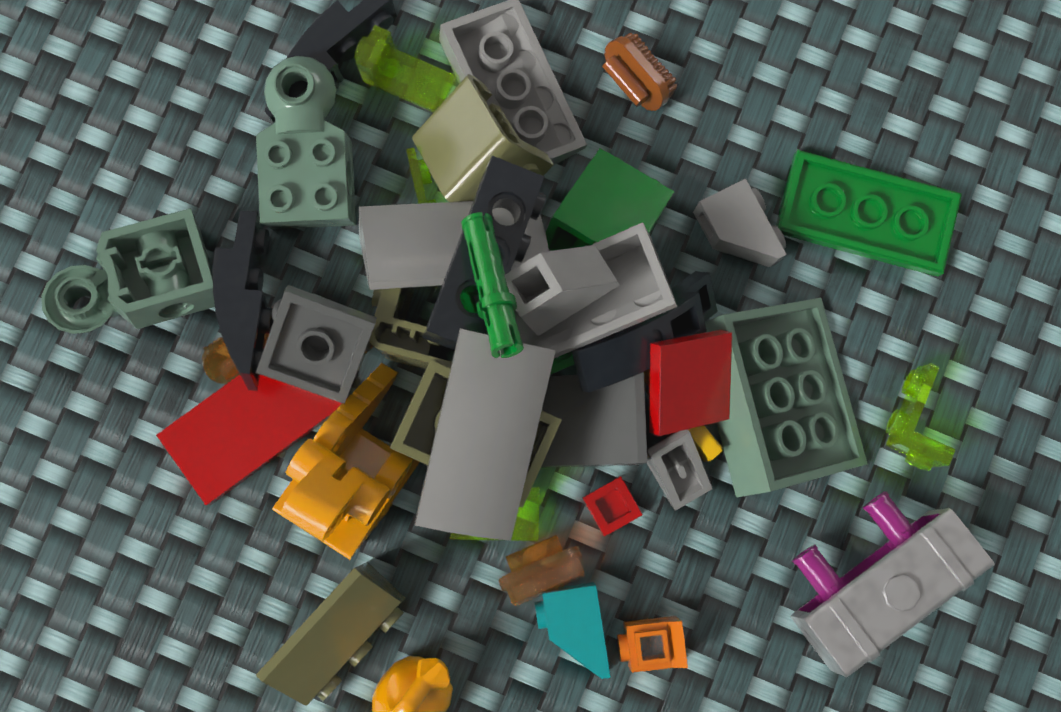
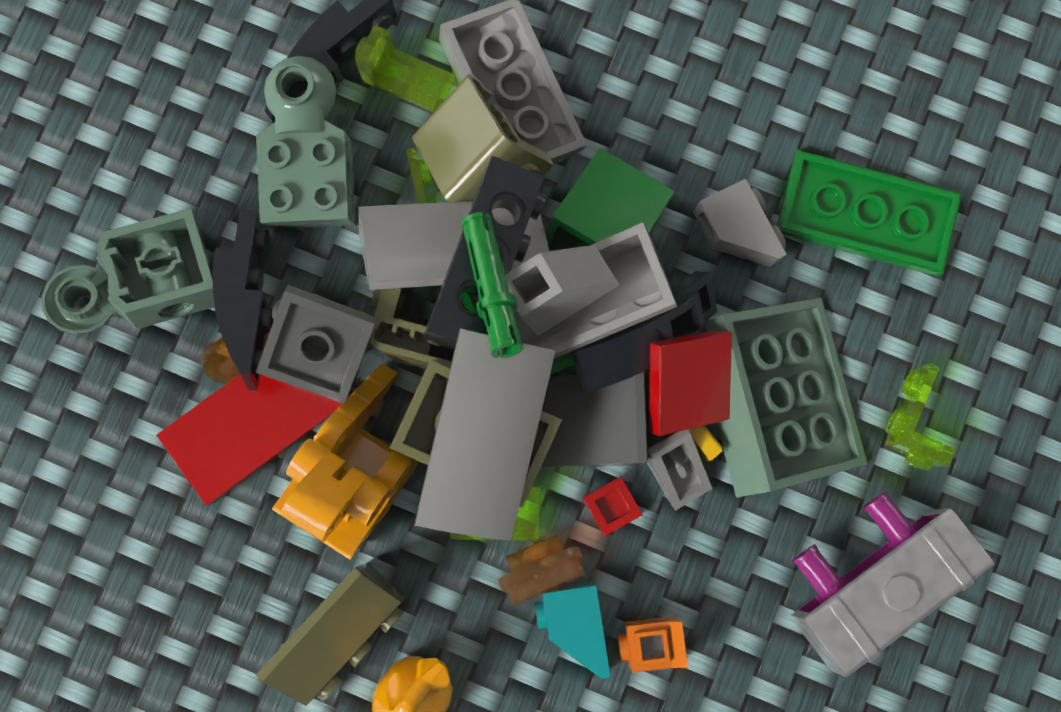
(638, 72): dark orange piece -> none

